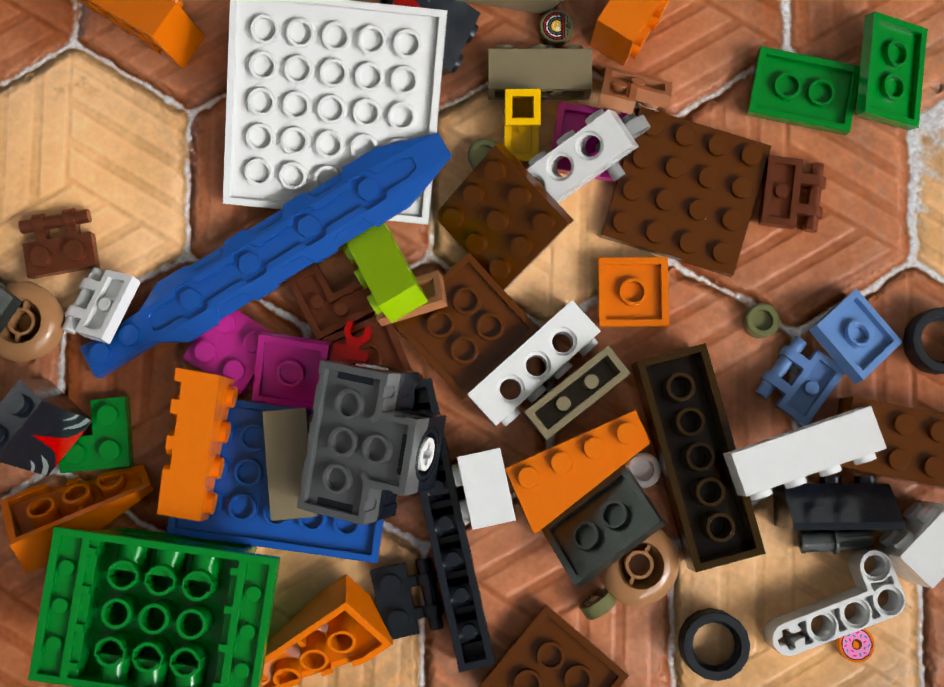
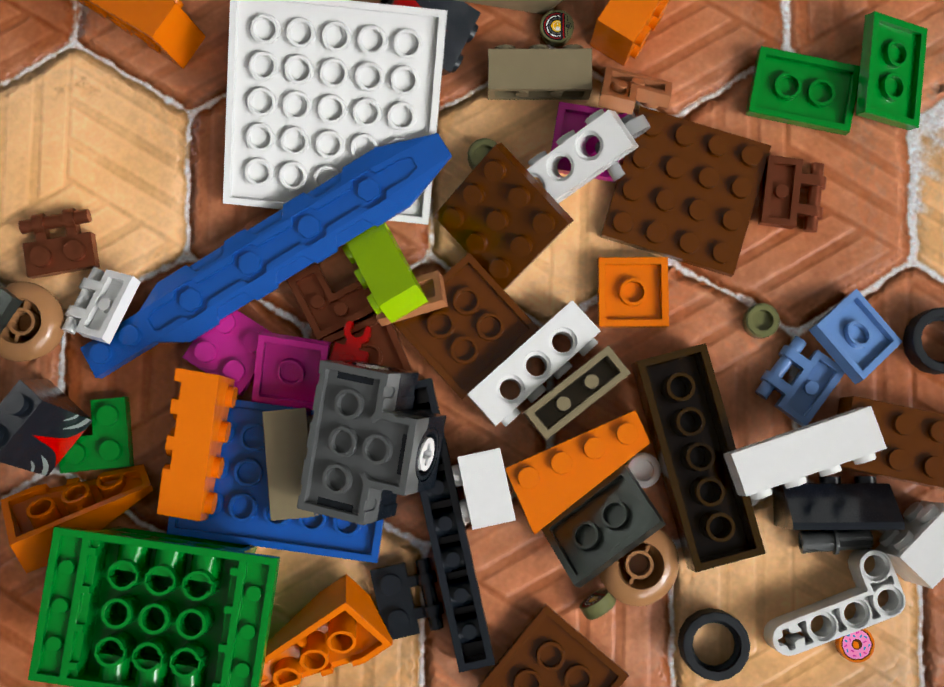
(522, 122): yellow brick -> none

